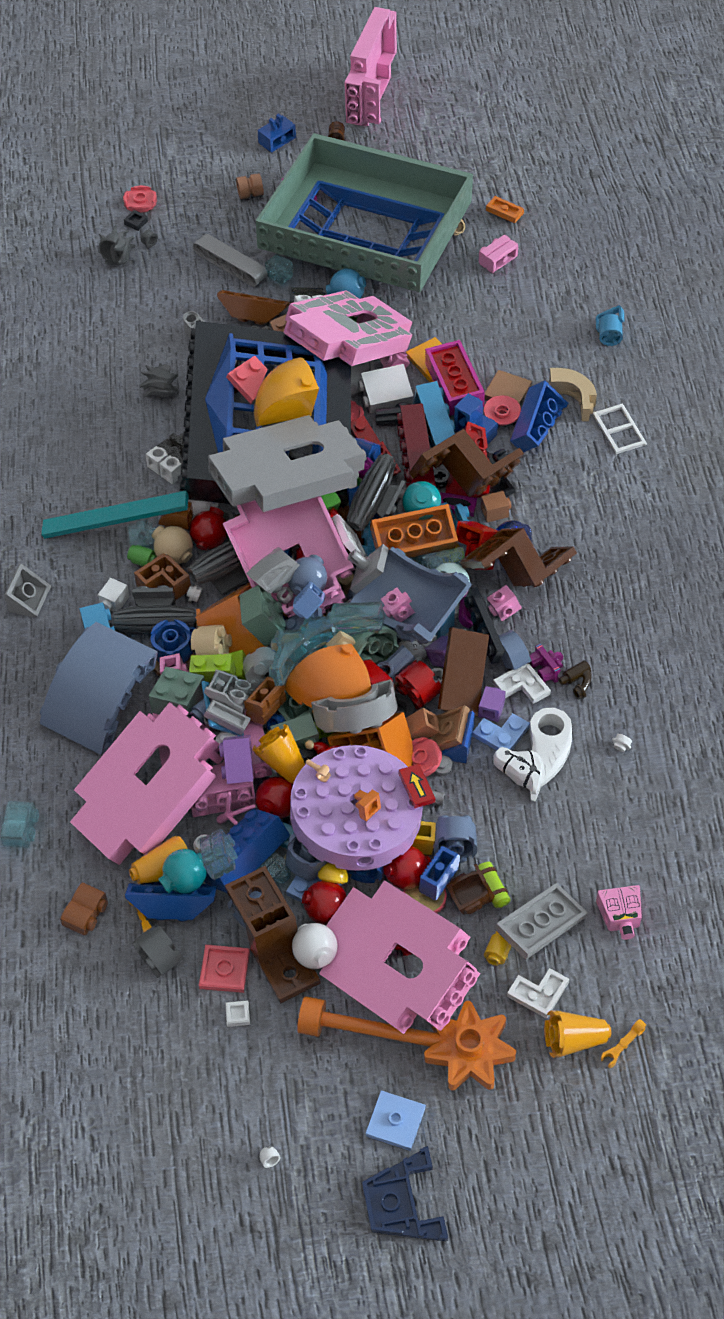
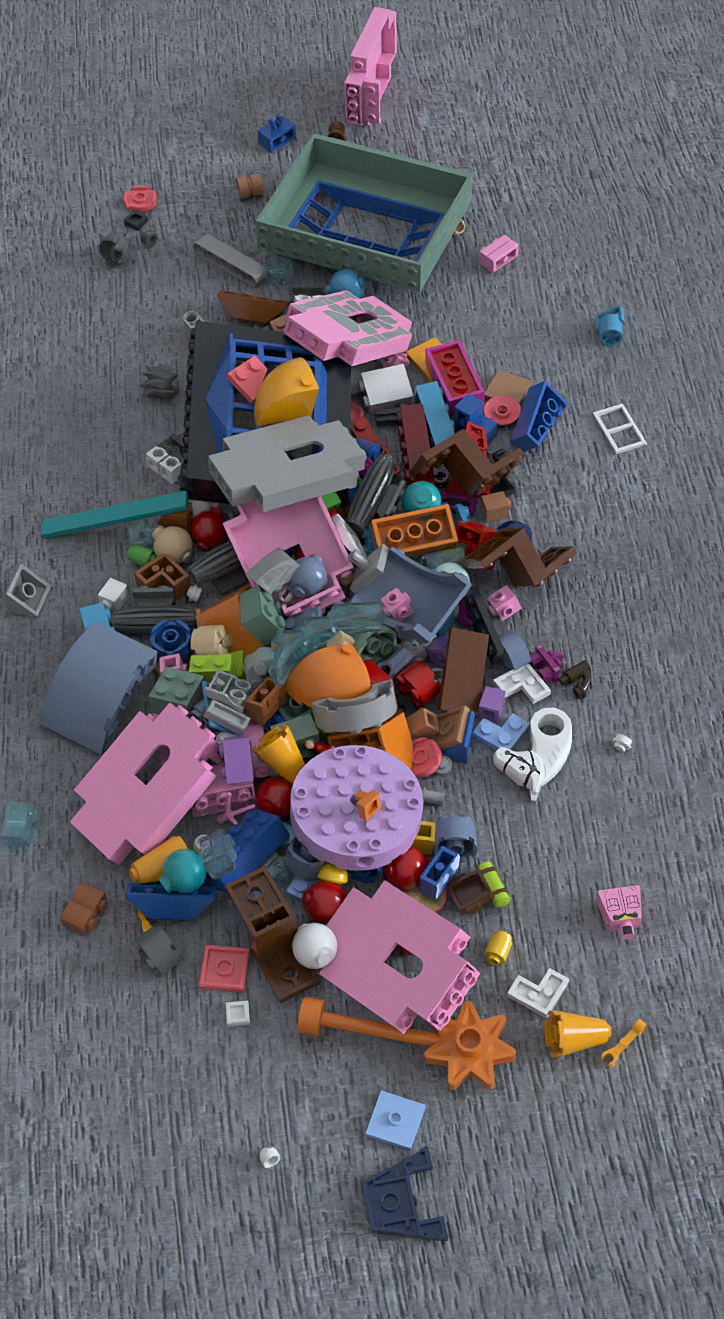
(308, 600): medium blue brick -> none
(322, 771): light nougat hand -> none
(416, 786): red tile -> none
(504, 209): orange plate -> none
(540, 921): light grey plate -> none
(576, 385): tan arch -> none

